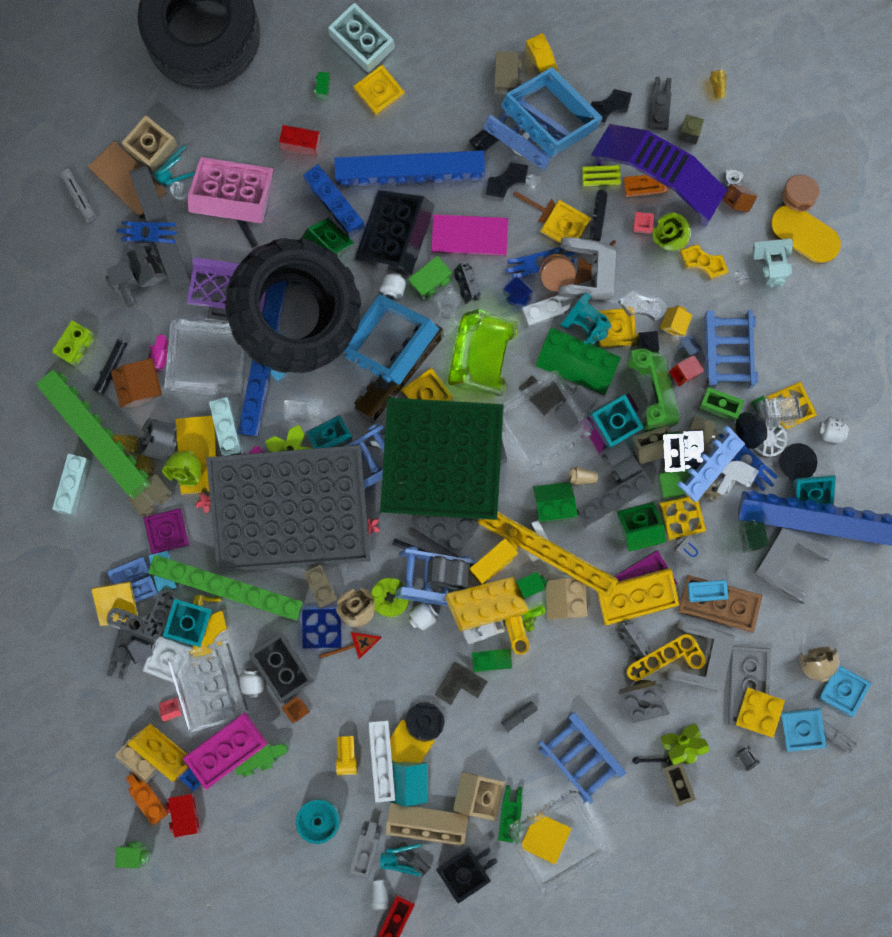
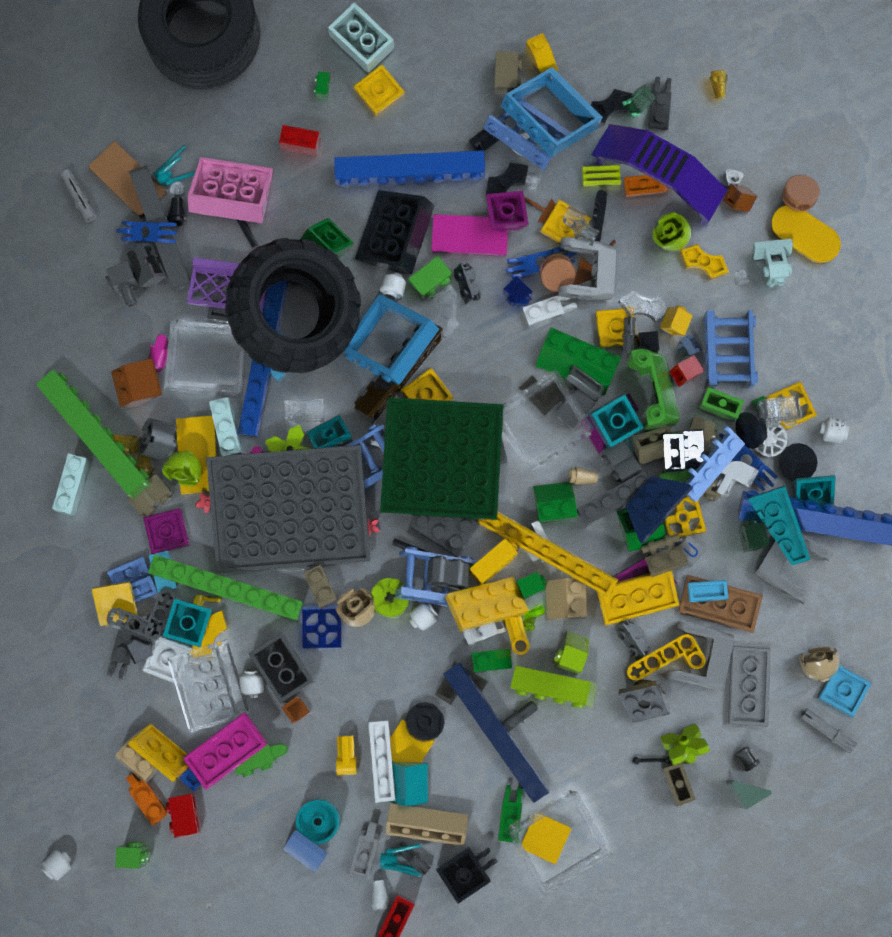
(56, 865): none -> white head
(73, 343): lime brick -> none
(111, 364): black pin -> none
(149, 143): tan brick -> none
(170, 709): coral plate -> none
(176, 212): none -> black cone
(305, 851): none -> medium blue slope
(333, 201): blue brick -> none
(362, 643): piece -> none
(478, 796): tan slope -> none
(481, 352): clear neon green windscreen -> none
(496, 732): none -> dark blue tile
(507, 211): none -> magenta slope
(553, 686): none -> lime wedge
(572, 654): none -> lime wedge
(578, 315): teal tile -> none
(583, 230): none -> clear tile
(585, 383): none -> dark grey tile
(599, 755): medium blue fence -> none
(629, 335): none -> dark grey axle
(639, 100): none -> clear green brick
(643, 222): coral plate -> none
(654, 504): none -> dark blue wing
(666, 560): none -> dark tan plate
(691, 129): olive brick -> none
(746, 794): none -> sand green slope
(759, 712): yellow plate -> none
(779, 518): none -> teal wing
(803, 729): medium azure tile -> none

